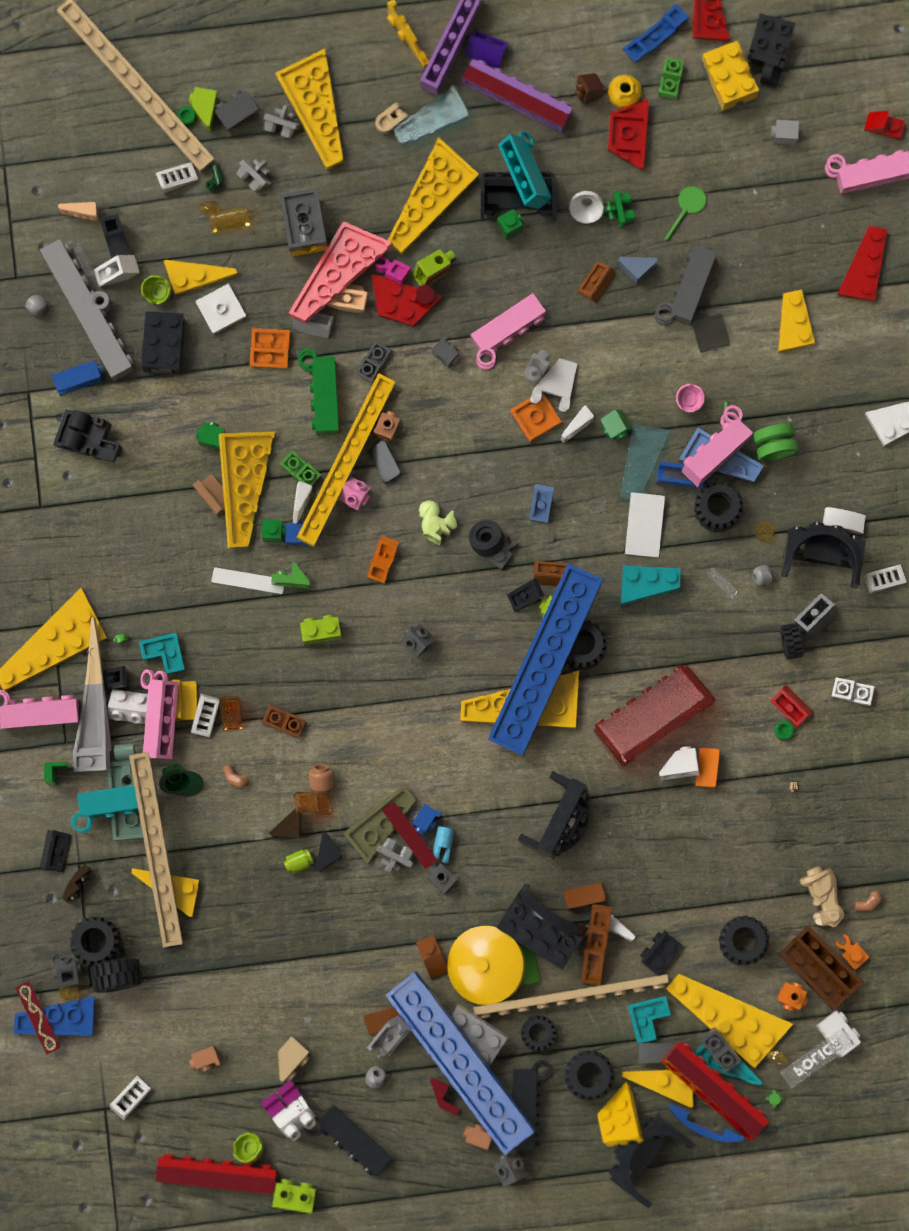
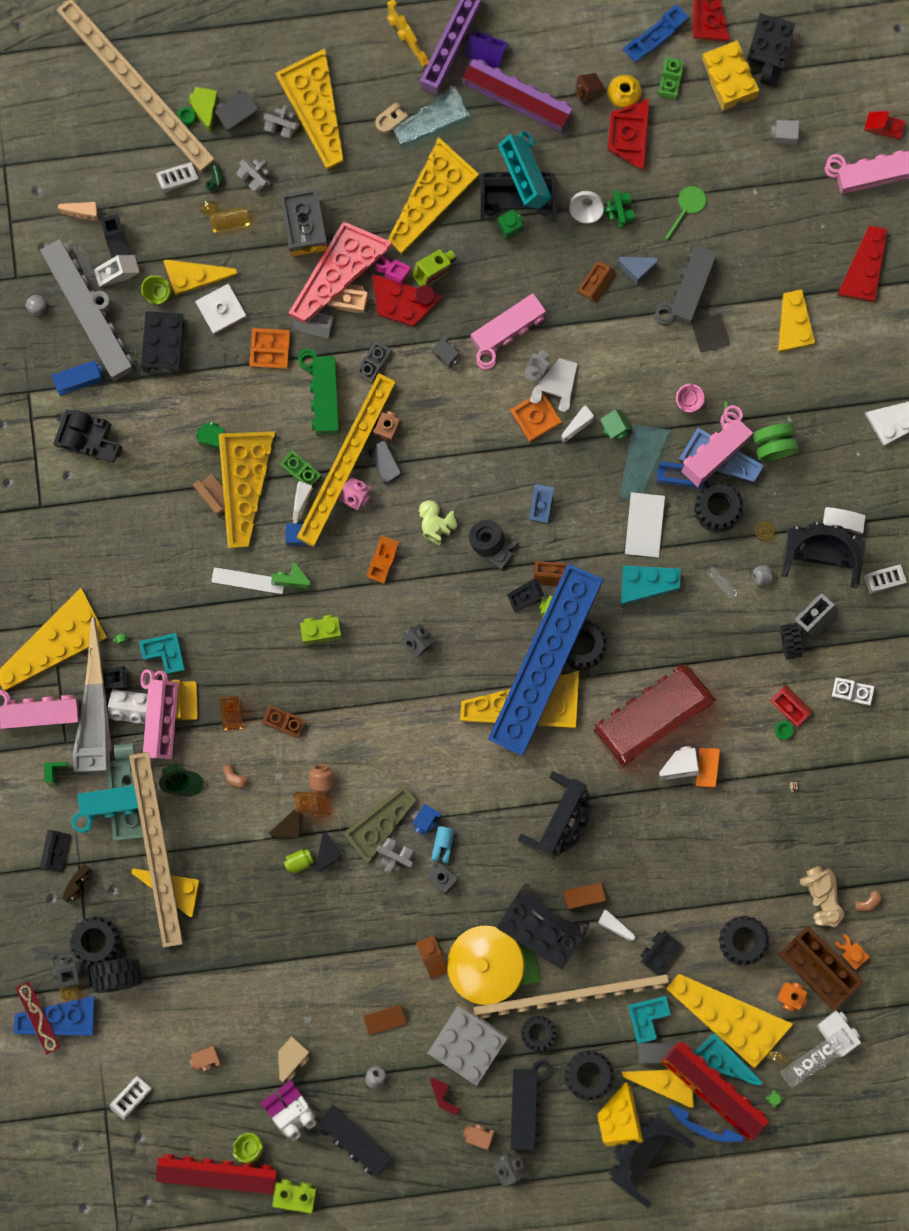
(198, 714): white slope -> none
(273, 530): green brick -> none
(389, 1037): light grey hinge -> none
(409, 835): dark red sticker -> none
(460, 1062): plate -> none
(596, 945): dark orange slope -> none
(720, 1049): dark grey slope -> none

